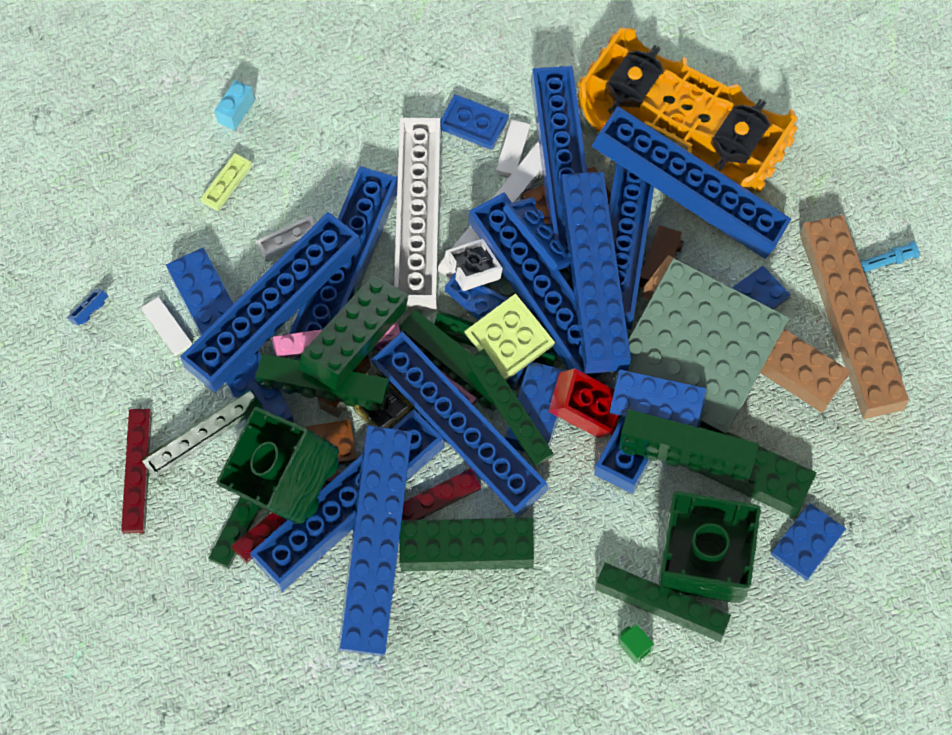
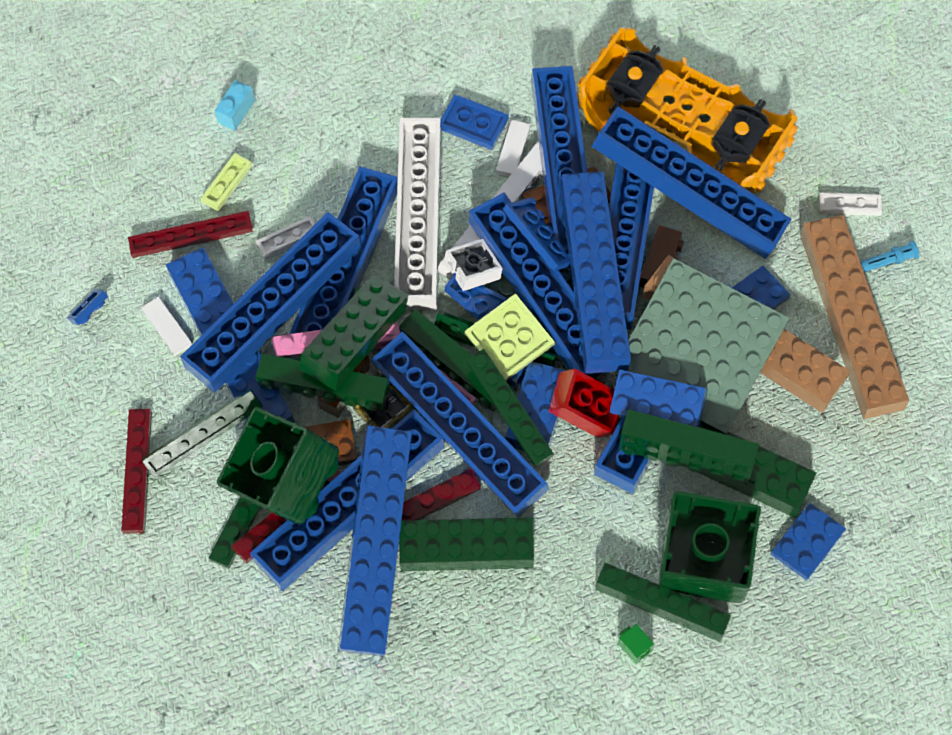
(190, 234): none -> dark red plate
(850, 204): none -> white tile

